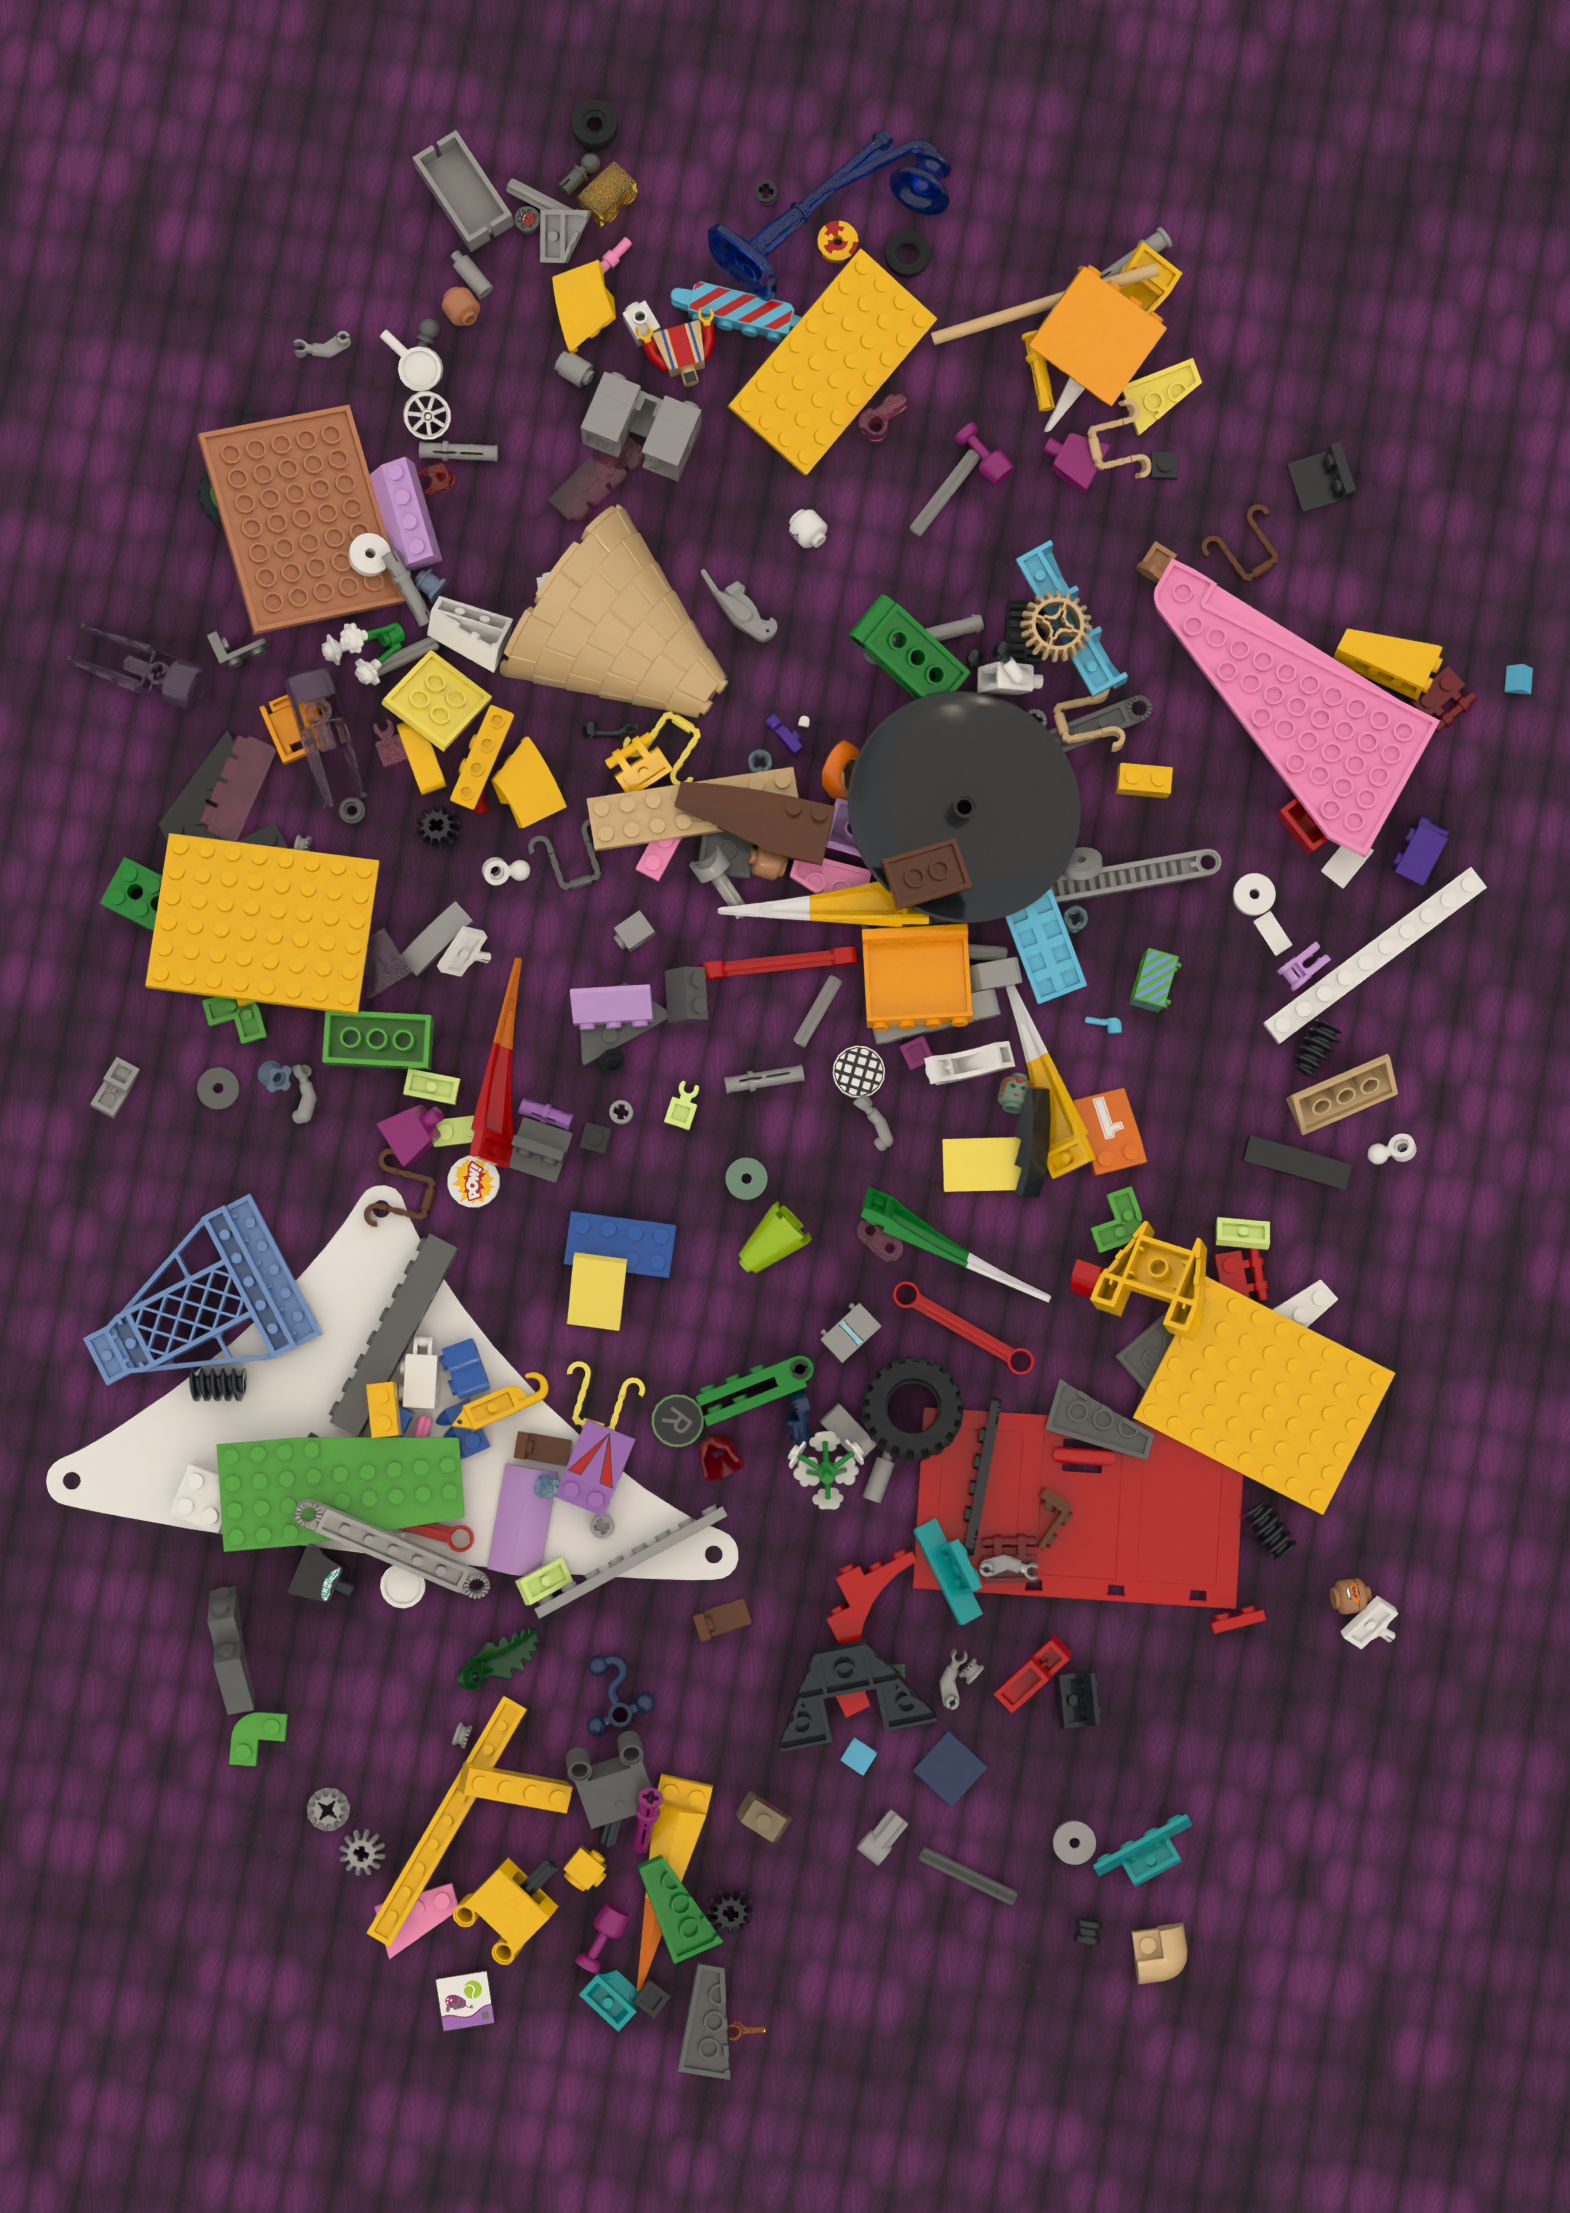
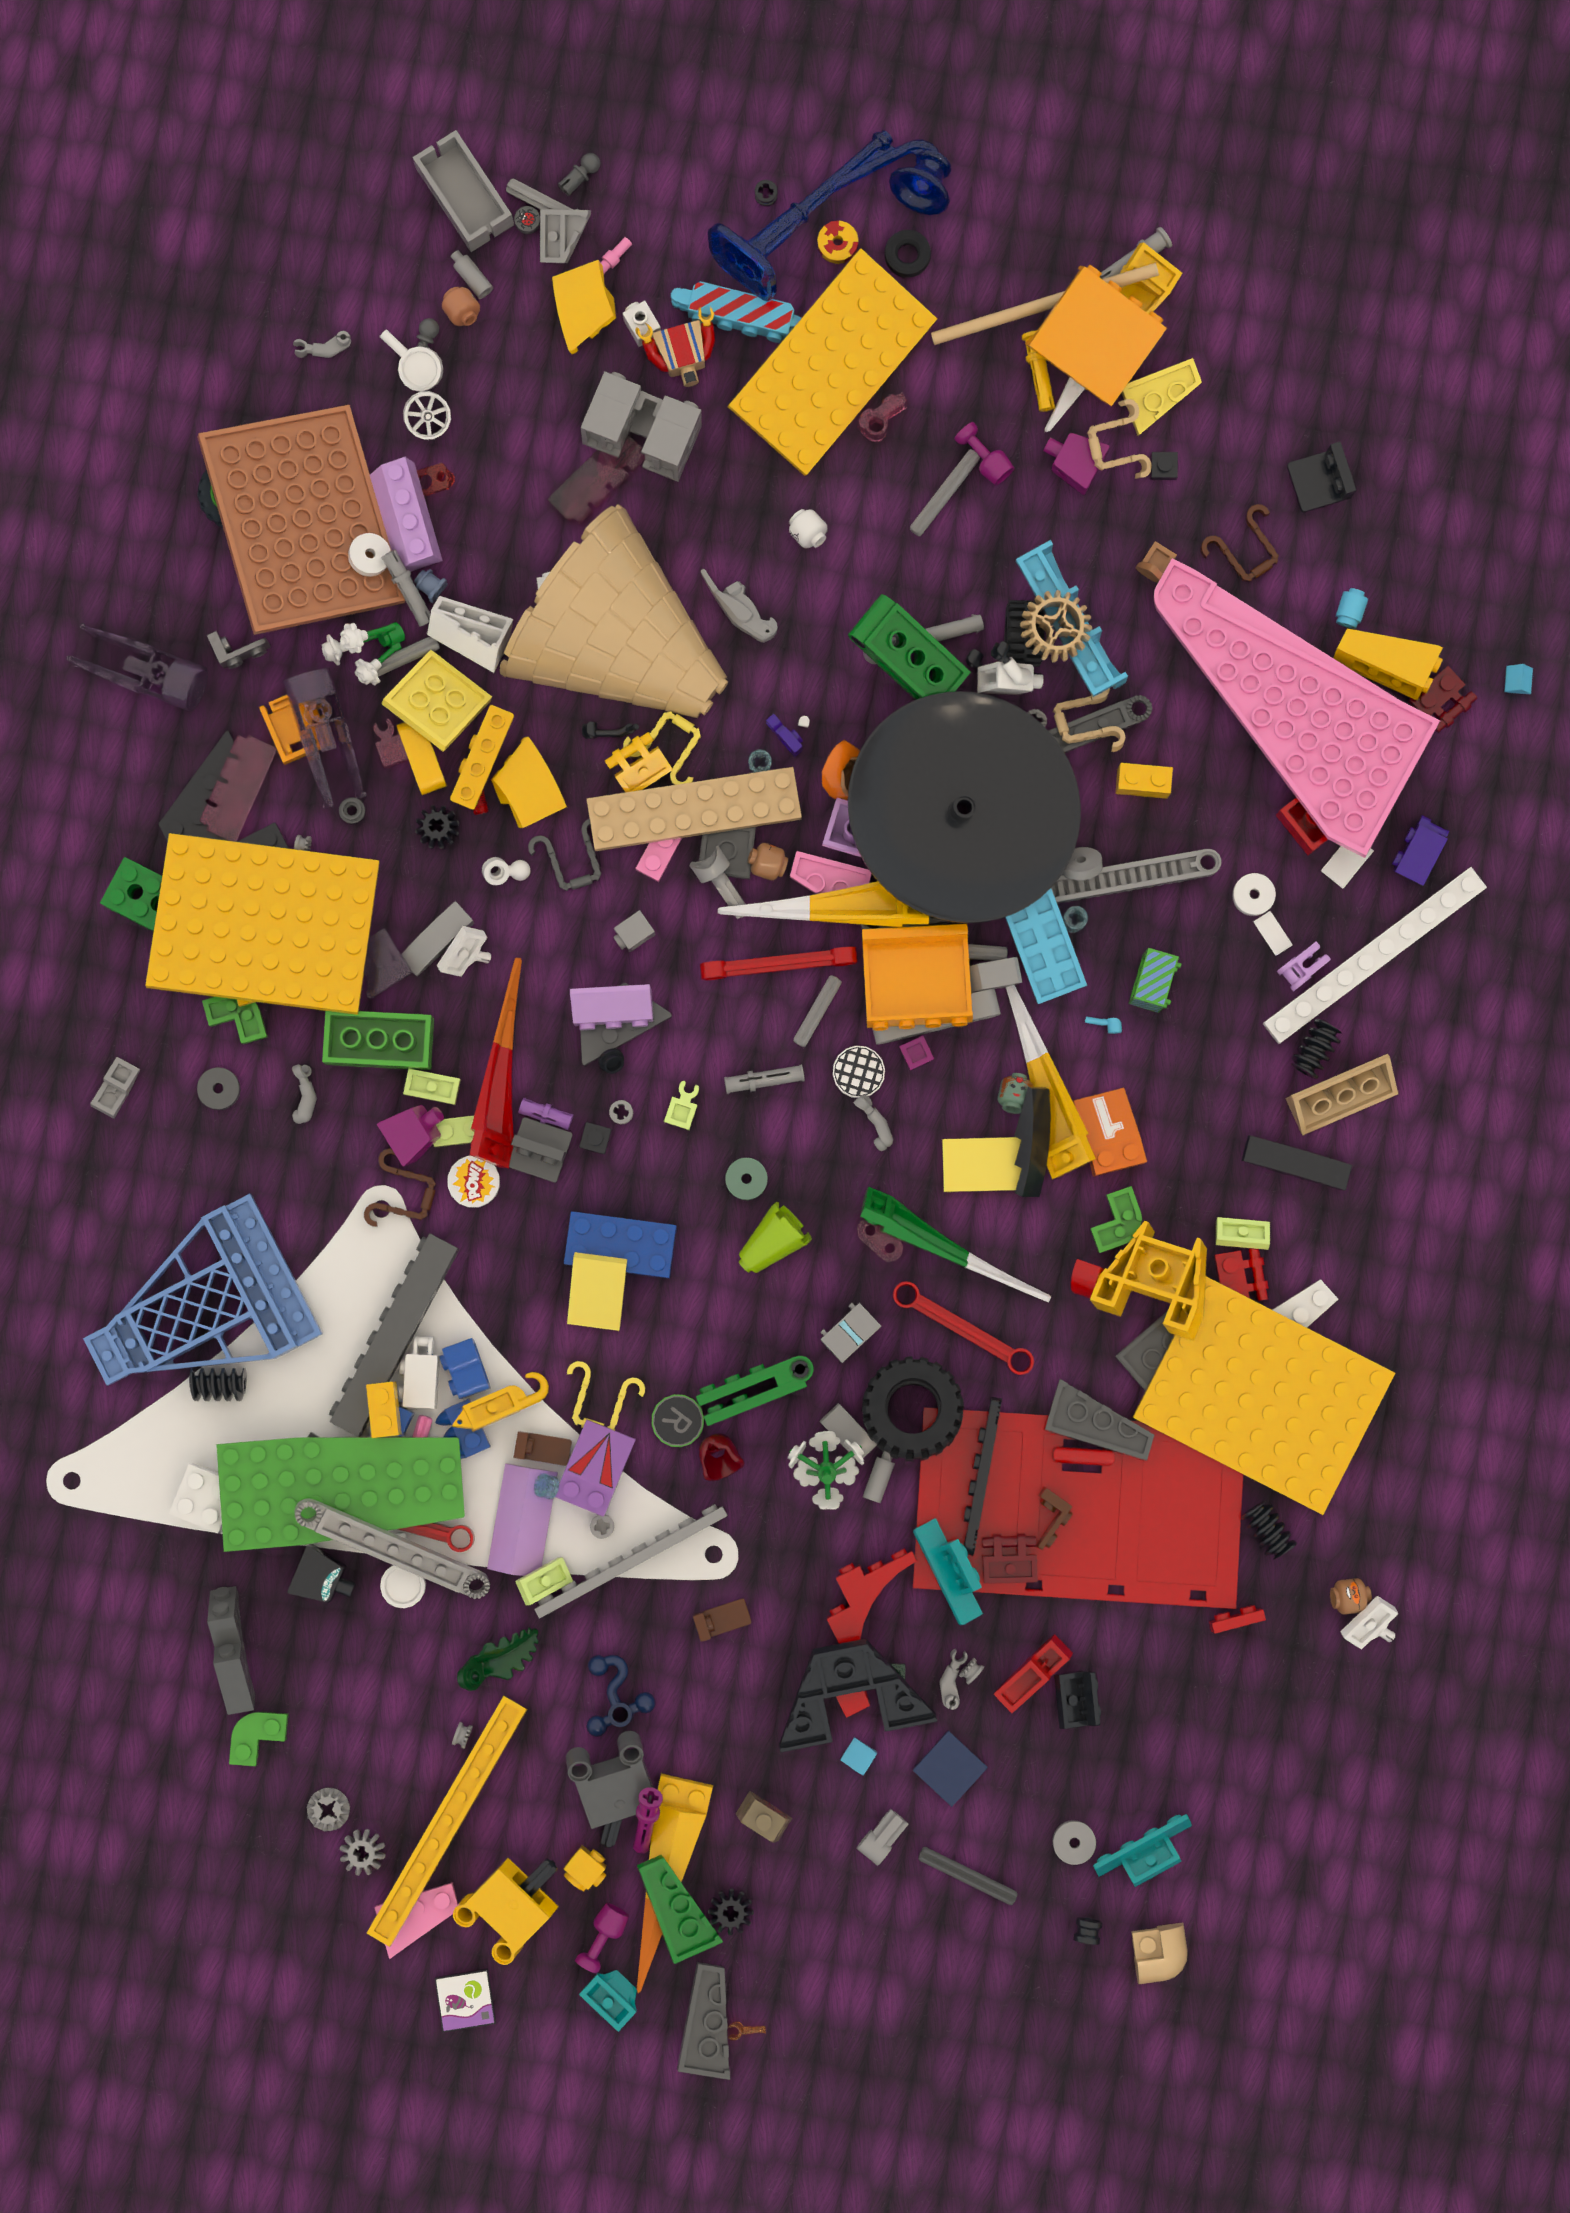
(274, 1076): sand blue brick -> none
(462, 451): light grey pin -> none
(515, 1787): yellow brick -> none
(574, 369): light grey brick -> none
(598, 139): black tyre -> none
(608, 194): clear yellow brick -> none
(651, 1998): black plate -> none
(686, 994): dark grey brick -> none
(770, 820): reddish brown wedge -> none
(798, 1418): dark blue connector -> none
(926, 874): reddish brown tile -> none
(969, 1063): white arch -> none
(1004, 1562): light grey arm -> none
(1351, 608): none -> medium azure brick
(1379, 1153): white plate -> none

